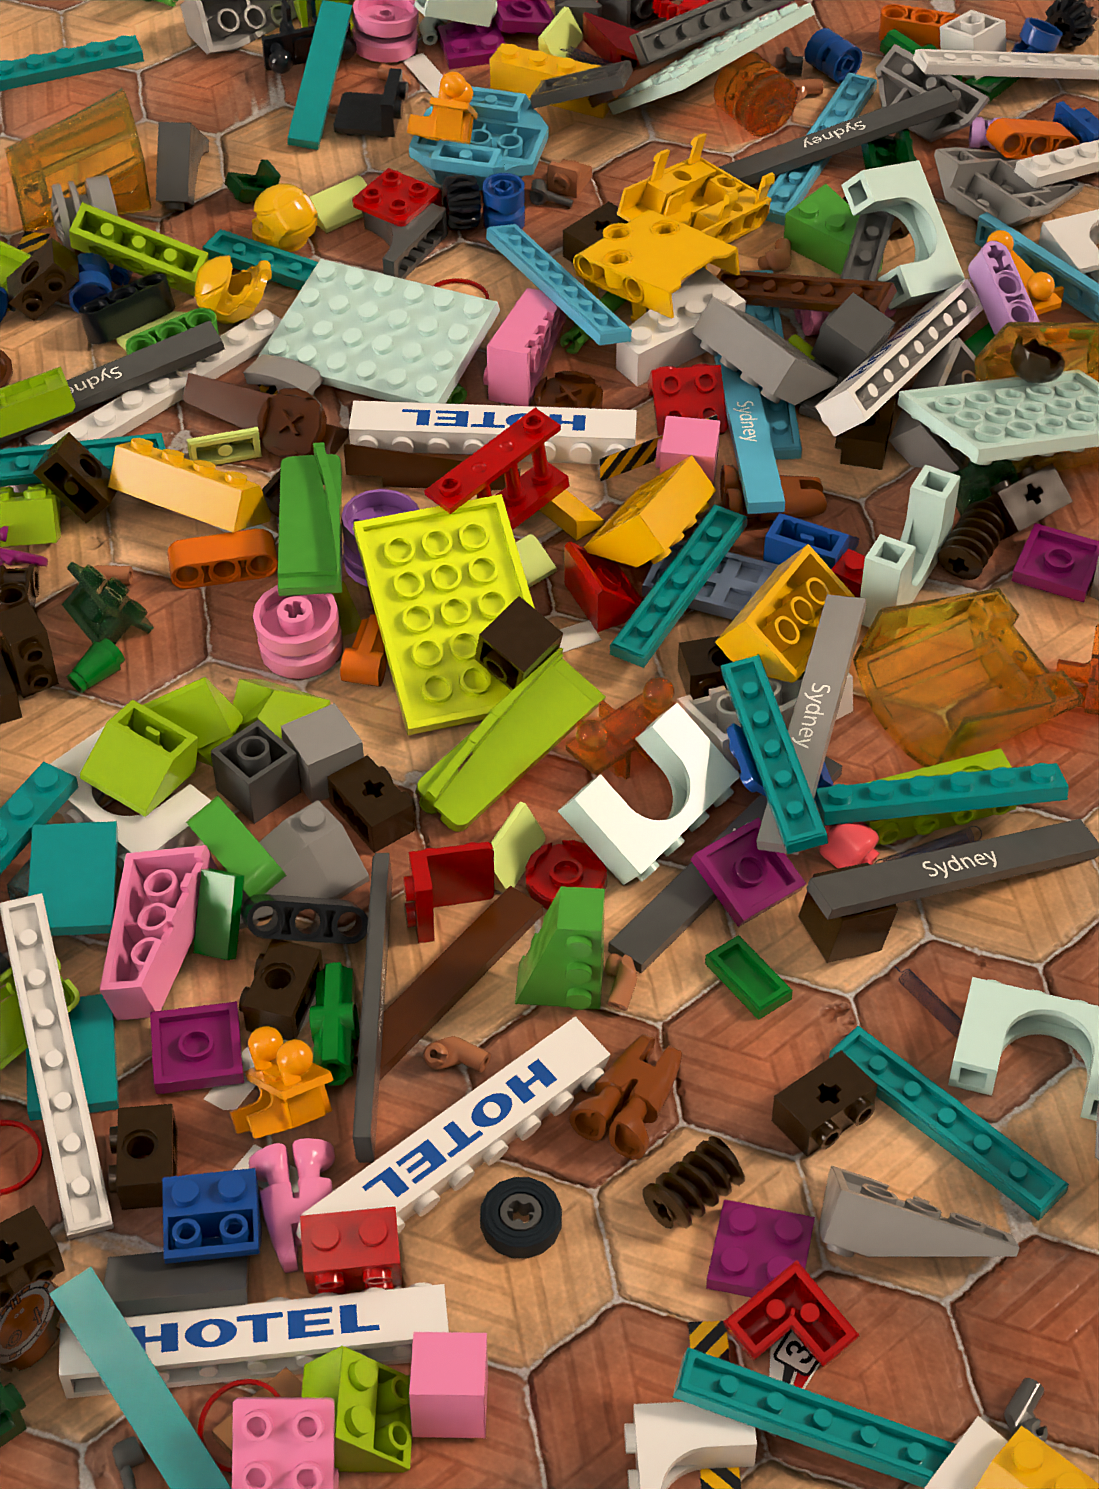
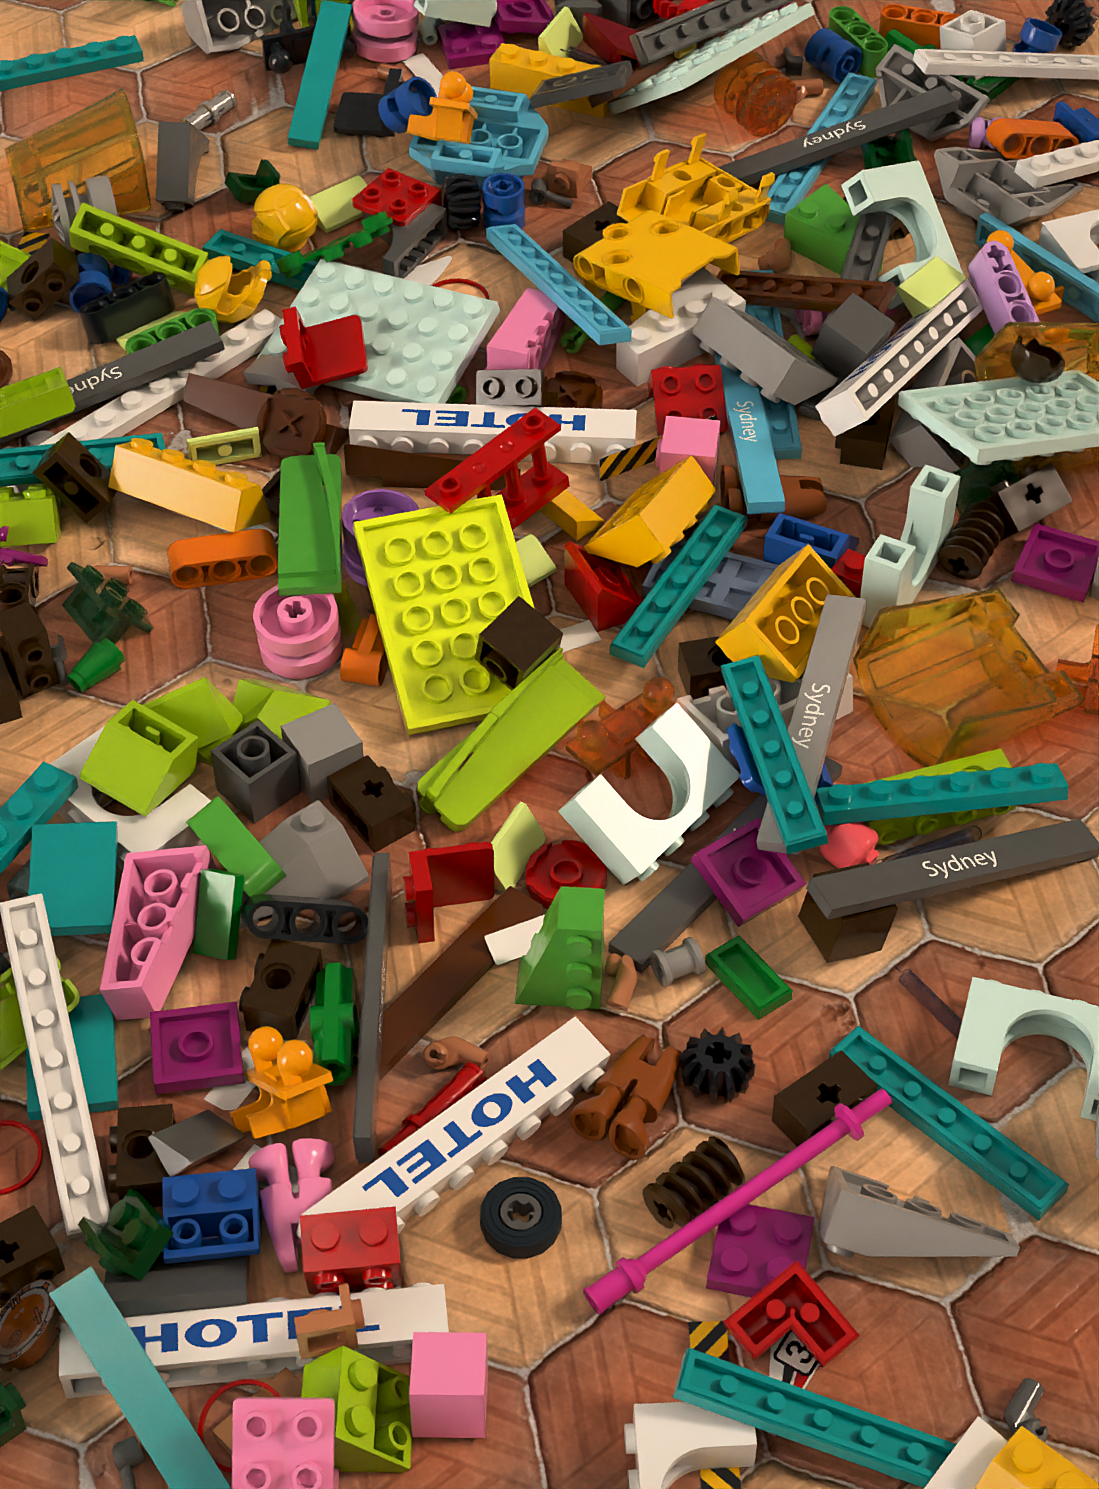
(59, 656): none -> dark grey hand
(129, 1238): none -> dark green bracket
(194, 1141): none -> dark grey slope
(210, 111): none -> light grey pin
(323, 350): none -> red bracket
(327, 1330): none -> nougat bracket
(373, 227): none -> green plant
(407, 99): none -> blue wheel
(430, 271): none -> white sticker
(458, 1087): none -> red pin
(513, 388): none -> bracket
(513, 941): none -> white sticker
(632, 1273): none -> dark pink bar
(677, 962): none -> light grey bush
(682, 52): none -> light yellow leg
(717, 1065): none -> black gear
(857, 31): none -> bright green beam
(929, 285): none -> yellowish green slope

